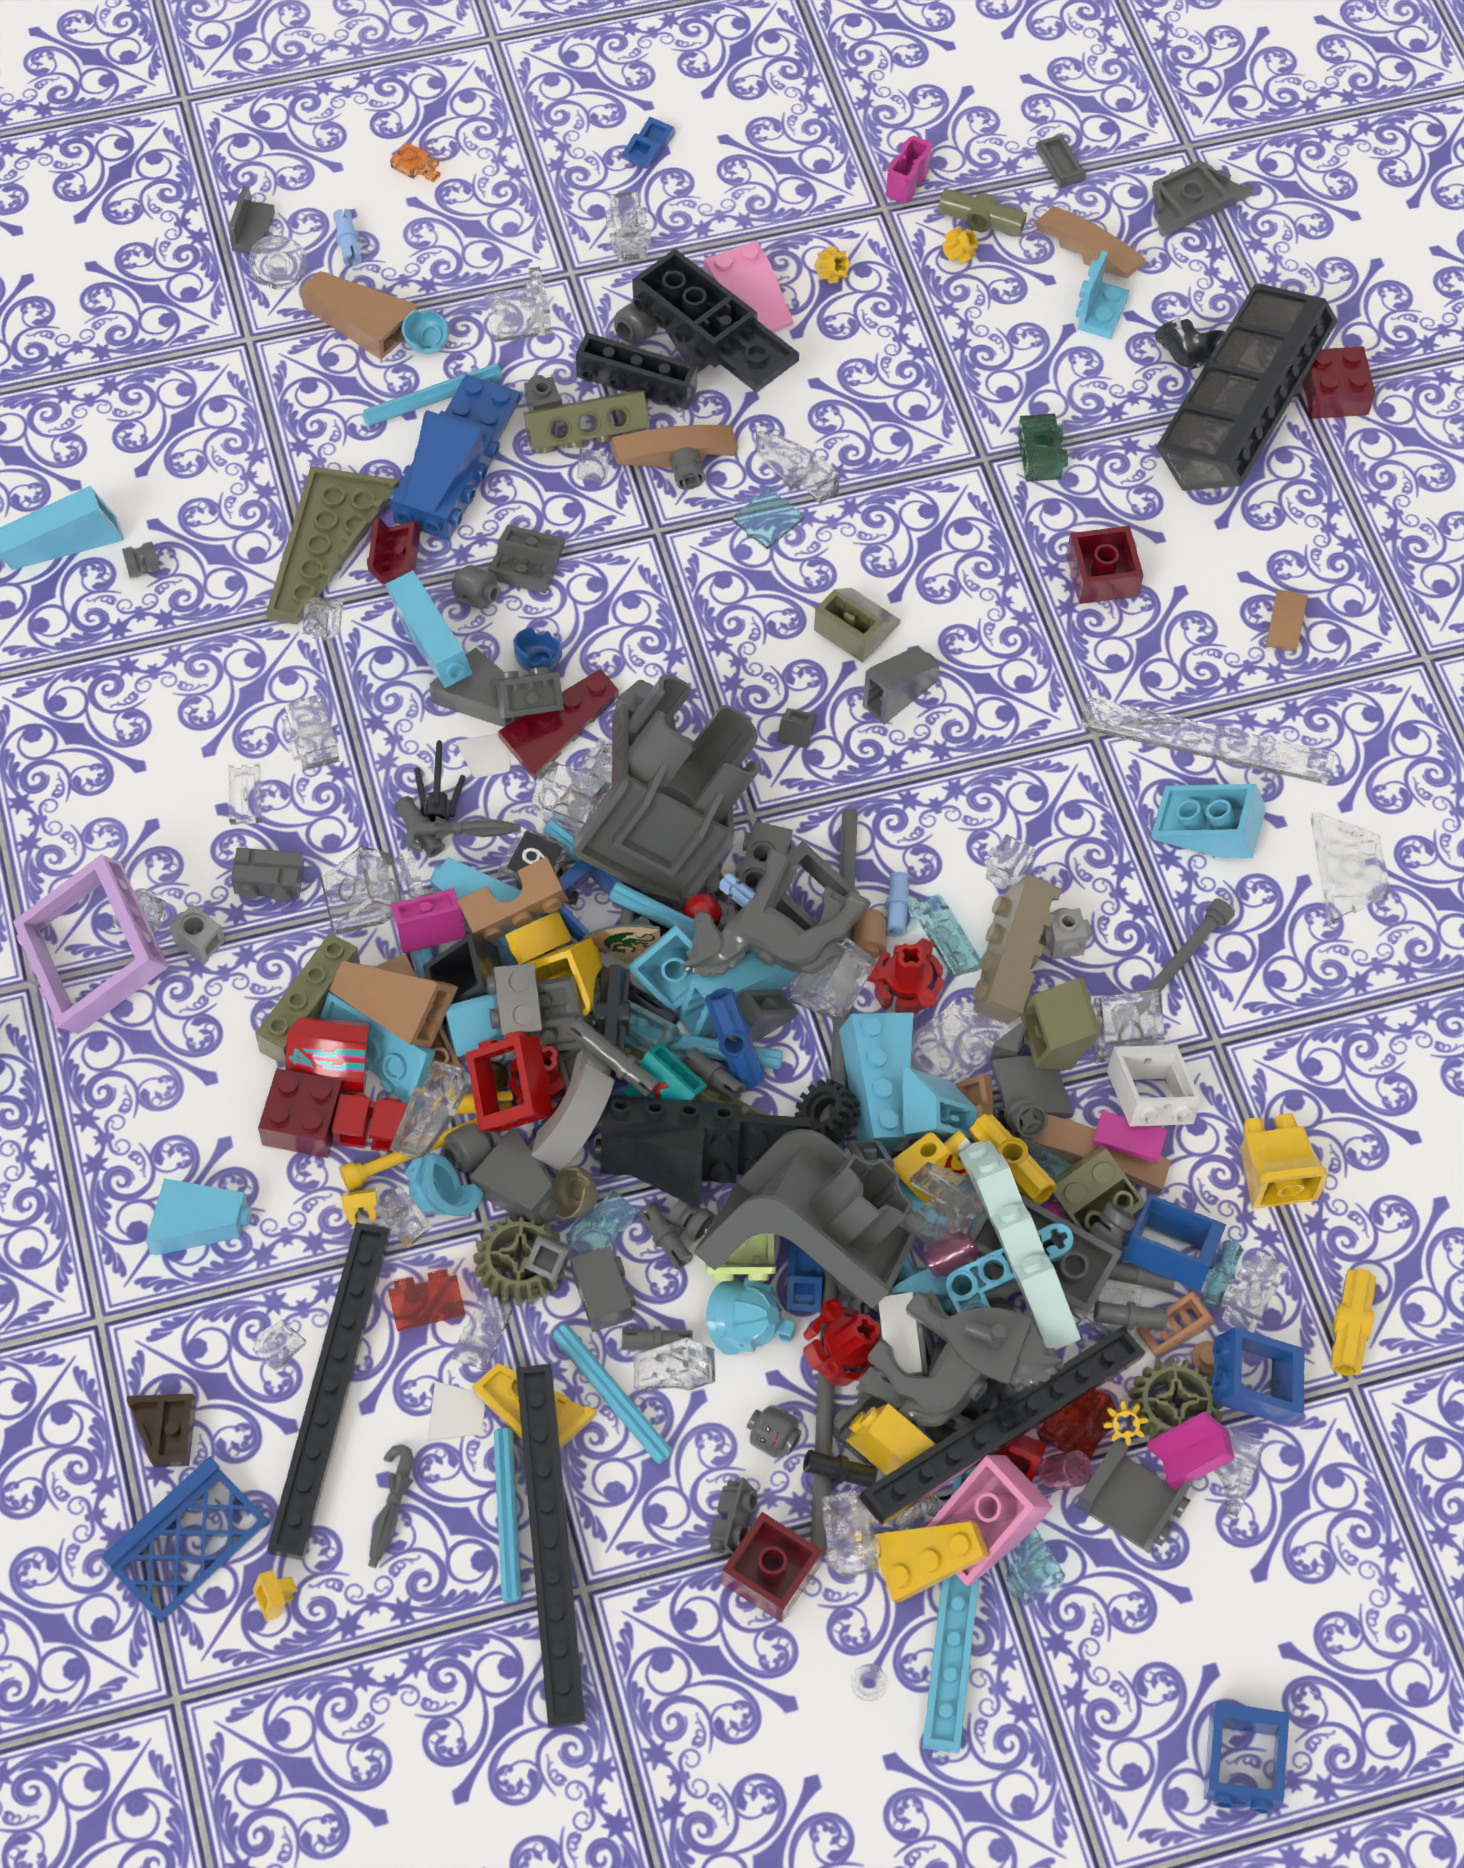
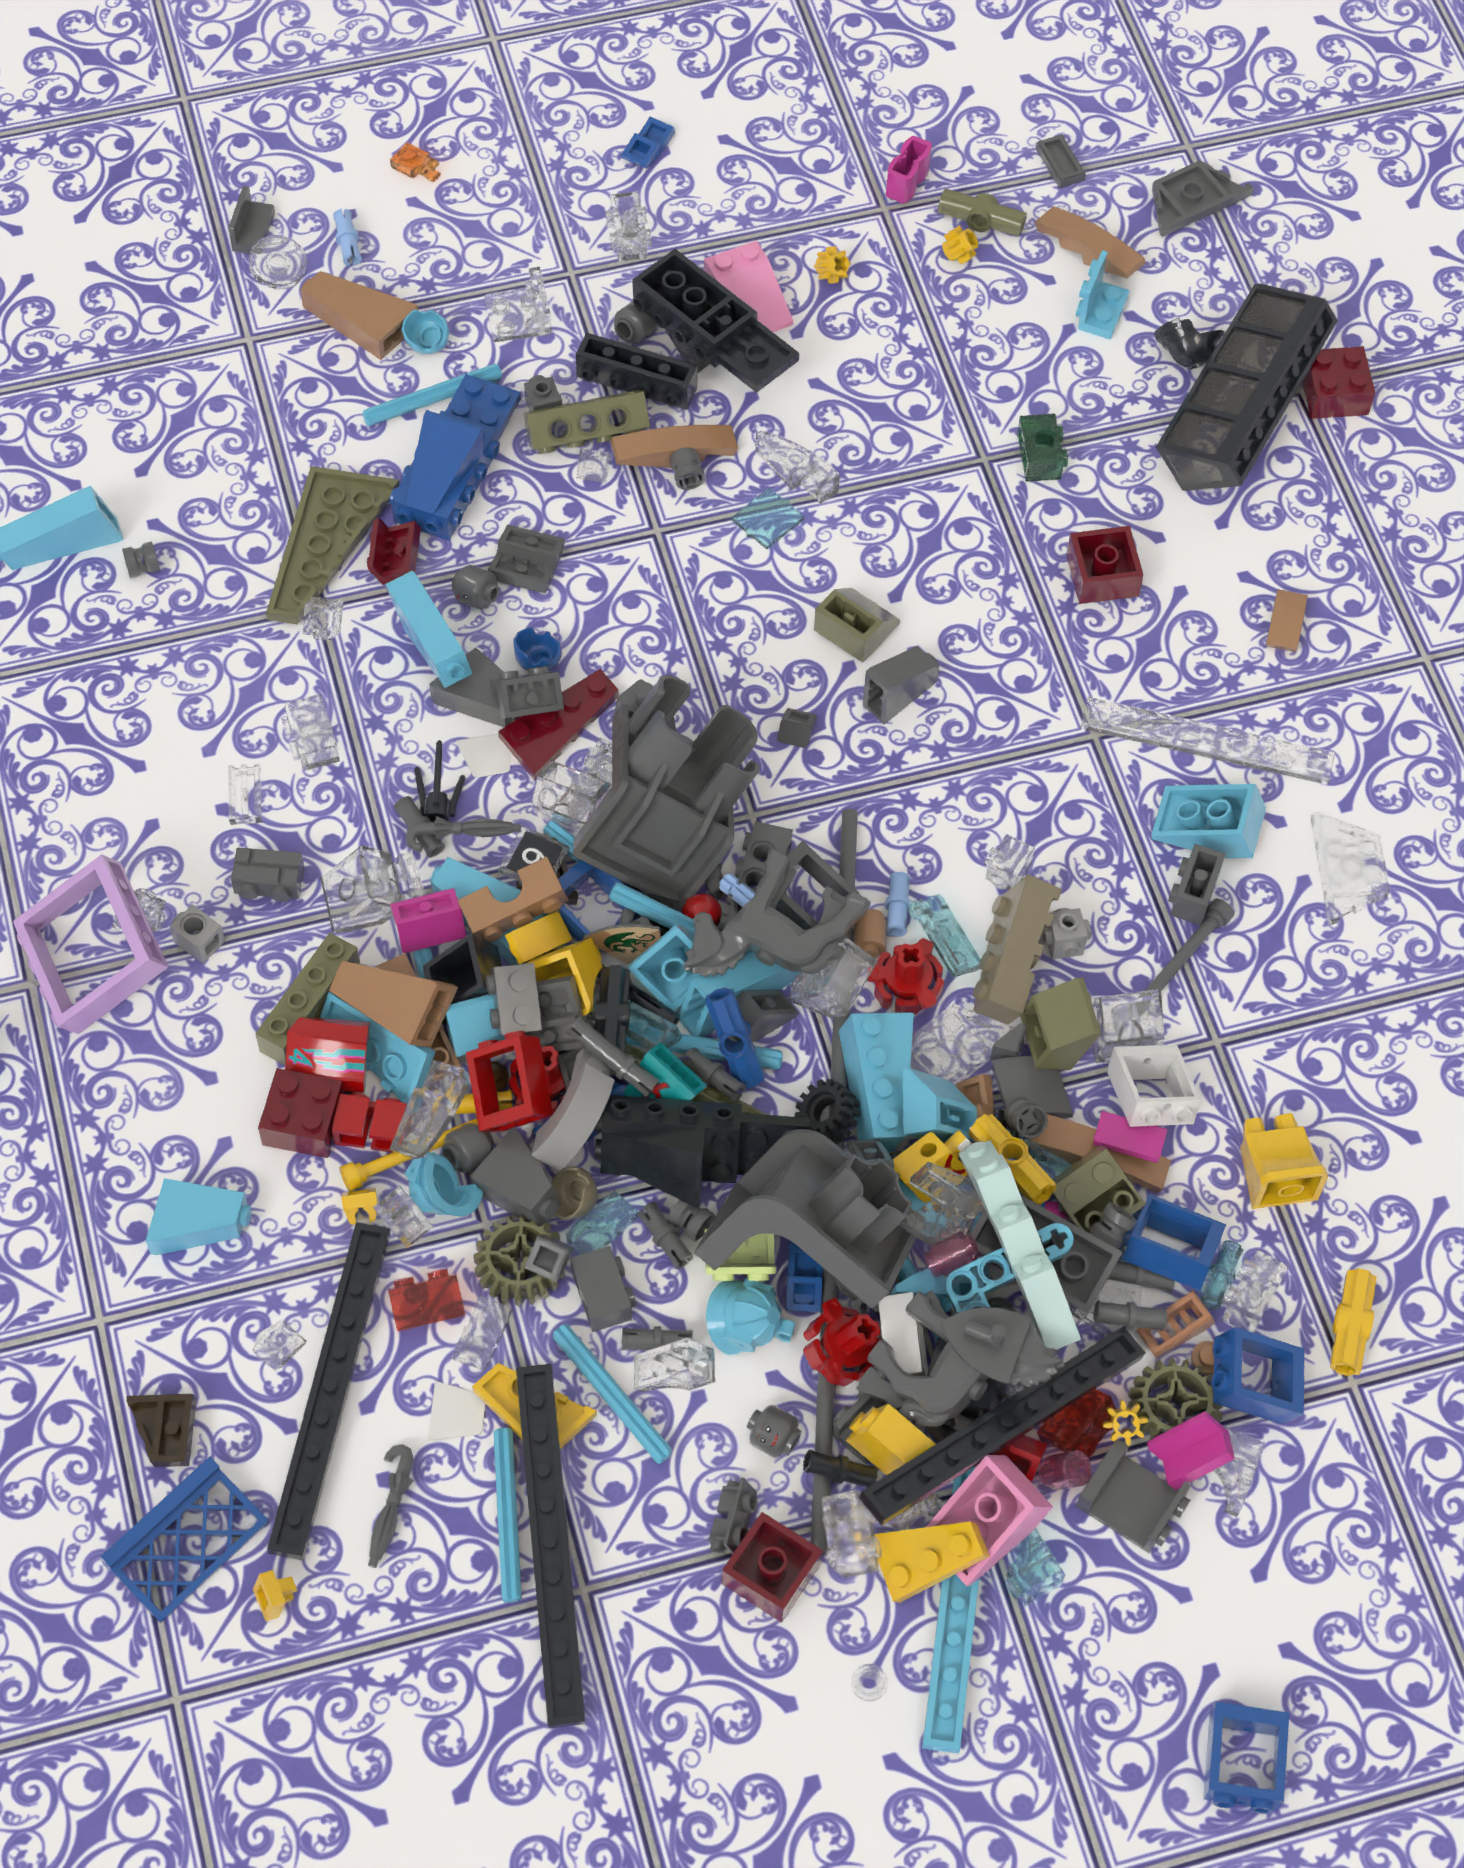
(1197, 885): none -> dark grey brick

